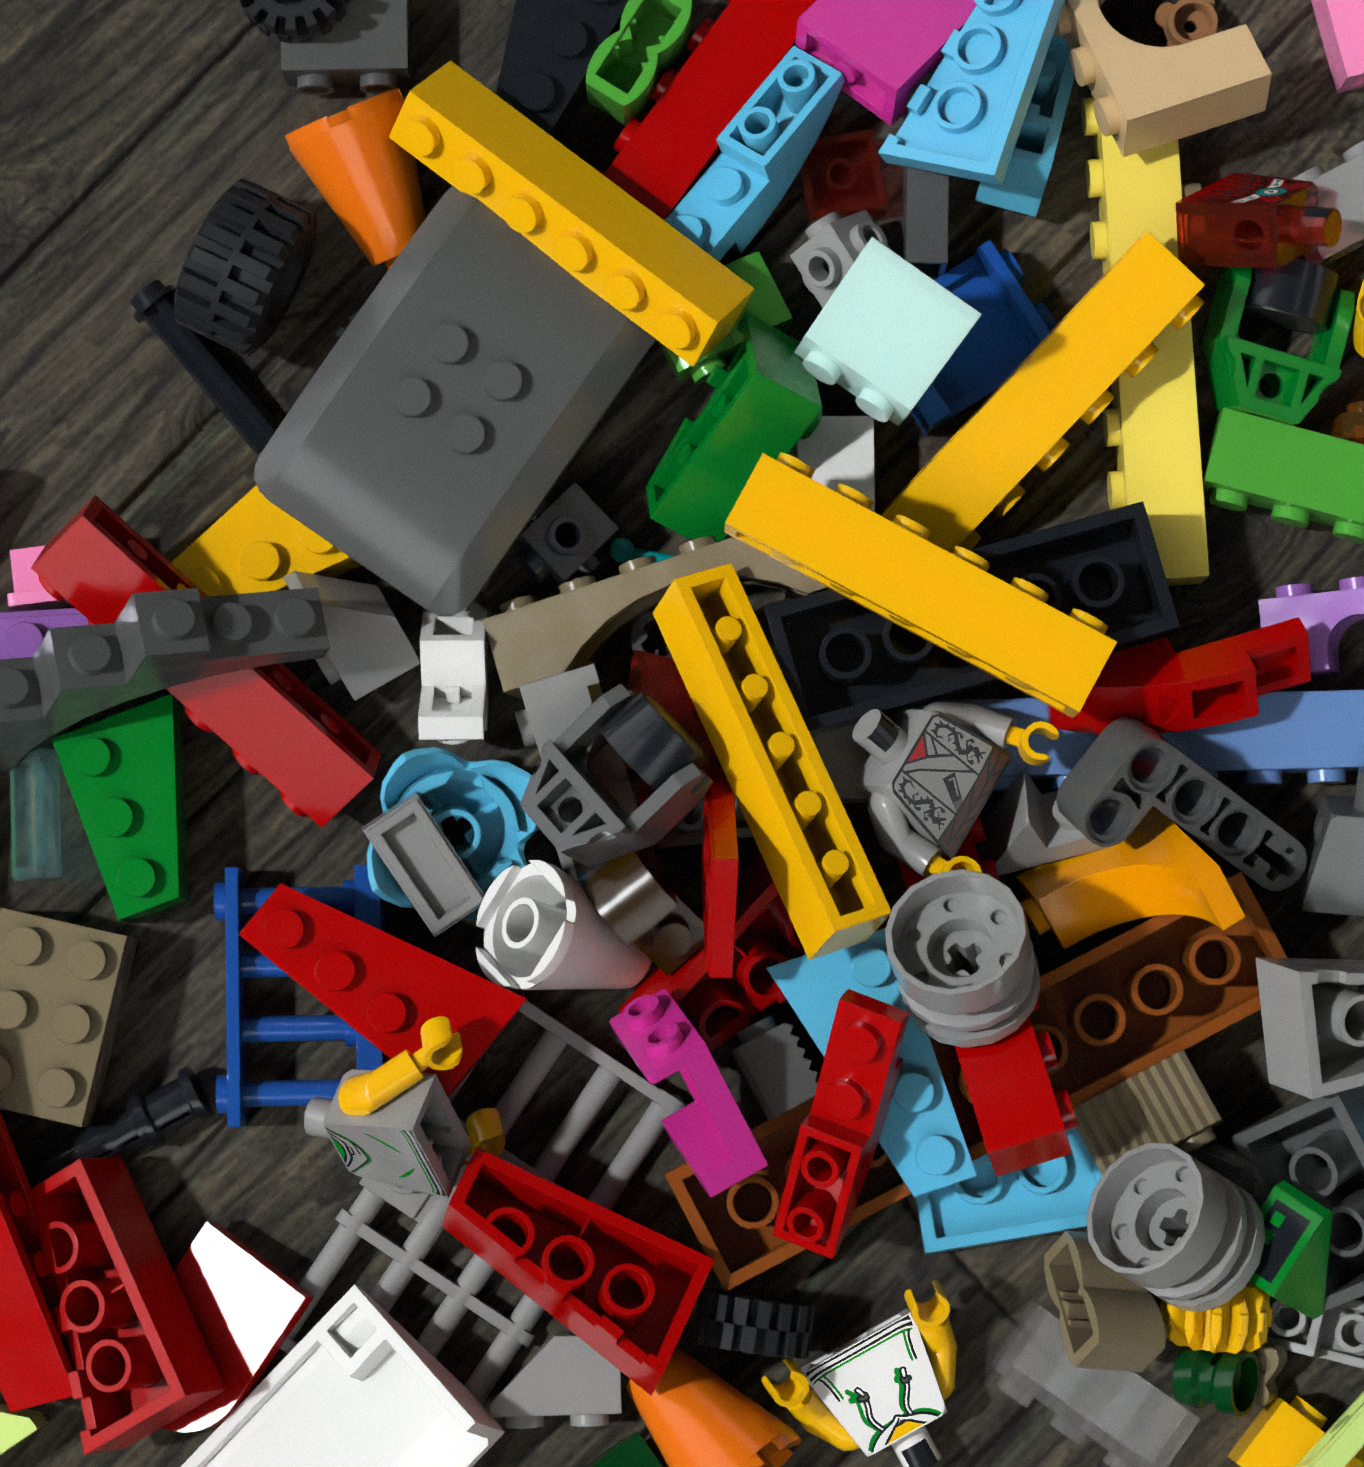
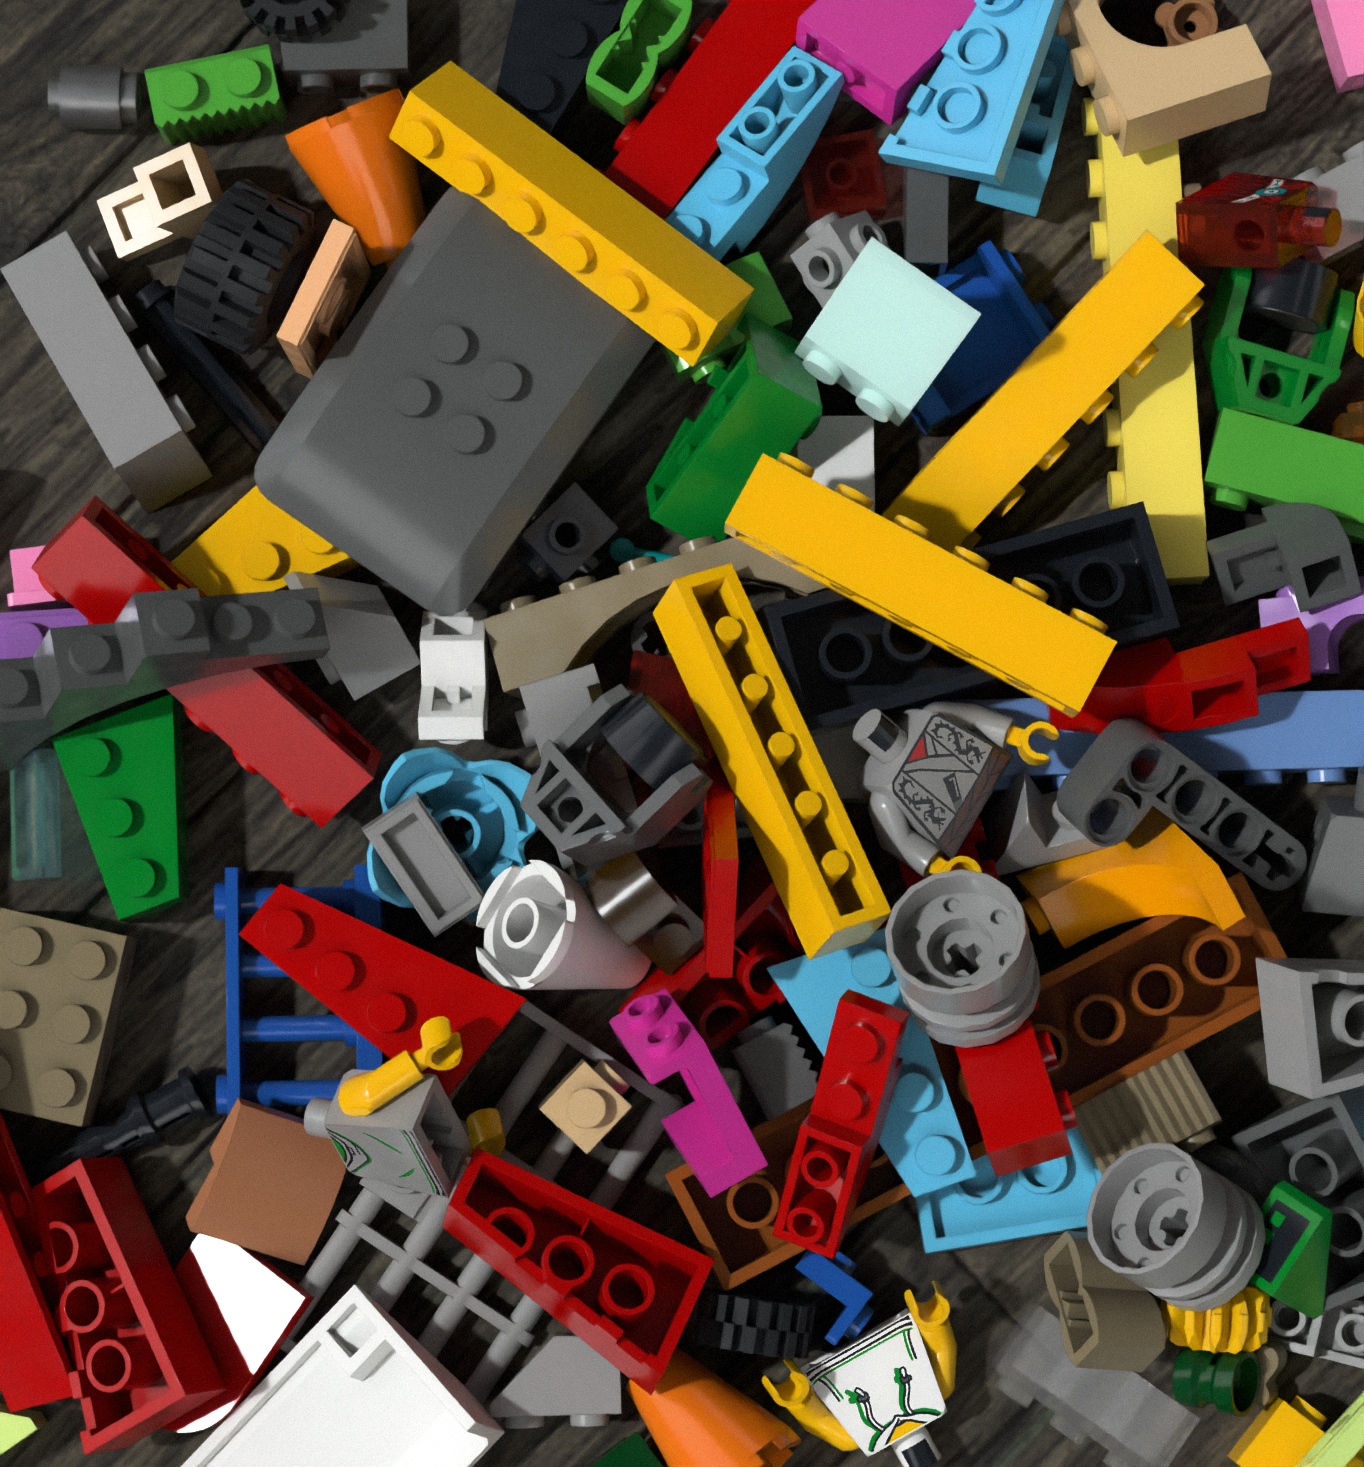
(95, 96): none -> flat silver brick
(107, 372): none -> light grey wedge
(164, 204): none -> brick
(216, 94): none -> bright green brick
(267, 1184): none -> nougat slope
(325, 299): none -> light nougat tile
(587, 1103): none -> tan brick
(836, 1279): none -> blue bracket
(1293, 548): none -> dark grey brick

